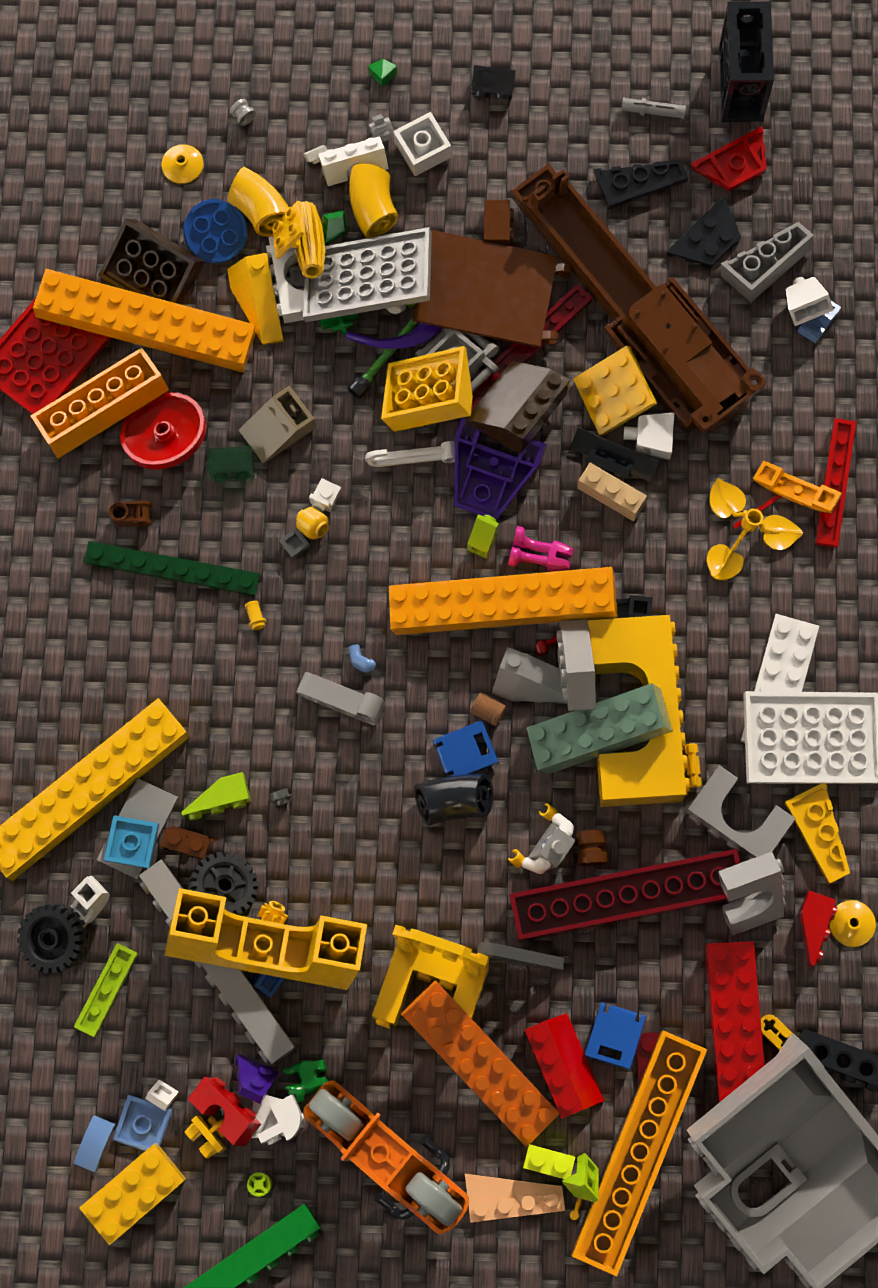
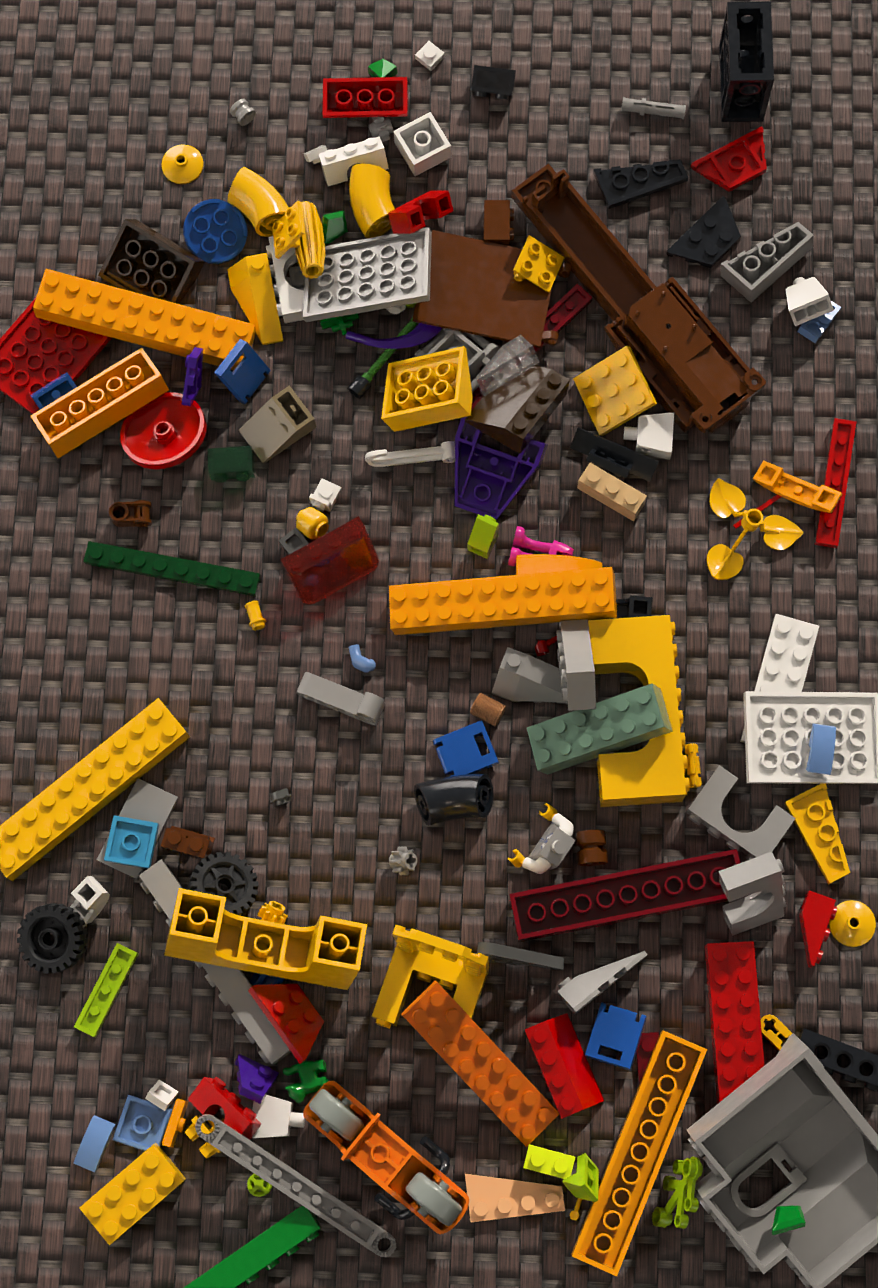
(53, 390): none -> blue slope
(176, 1123): none -> light orange plate
(193, 377): none -> dark purple wing
(223, 794): lime slope -> none
(247, 374): none -> blue container
(289, 1121): white brick -> none
(290, 1015): none -> red wing
(295, 1185): none -> light grey plate
(331, 562): none -> clear red windscreen
(365, 97): none -> red slope
(403, 860): none -> light grey gear
(412, 214): none -> red arch
(429, 55): none -> white plate
(506, 364): none -> clear slope
(538, 264): none -> yellow hinge
(551, 563): none -> light orange slope
(587, 986): none -> light grey wedge
(691, 1170): none -> lime plant
(787, 1219): none -> green piece
(821, 749): none -> medium blue slope

